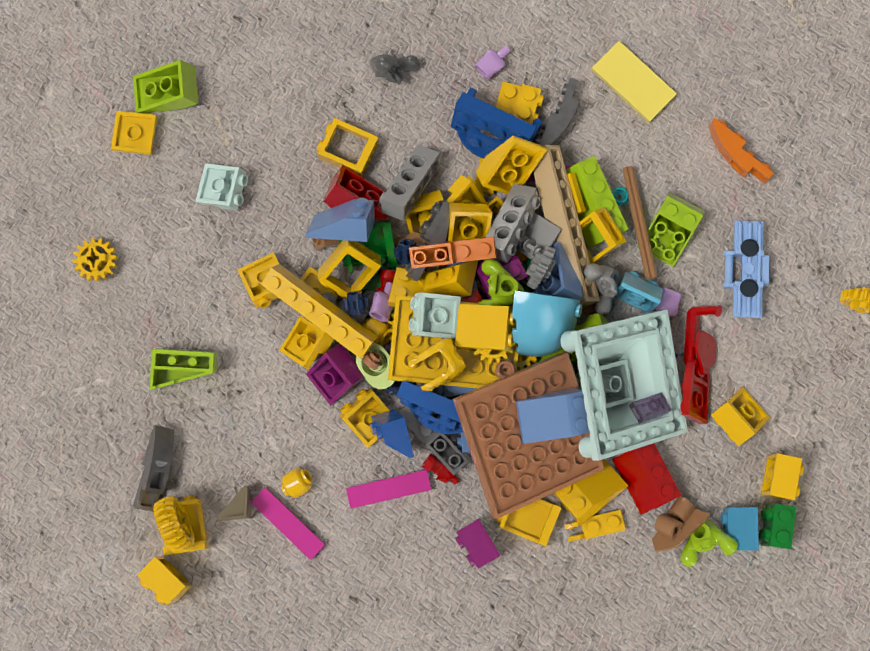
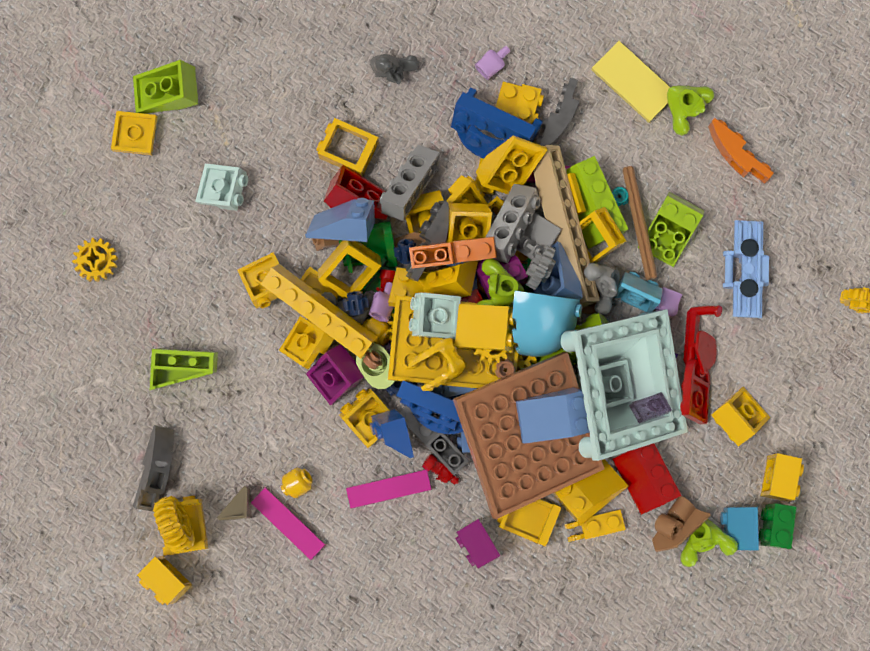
(687, 102): none -> lime head

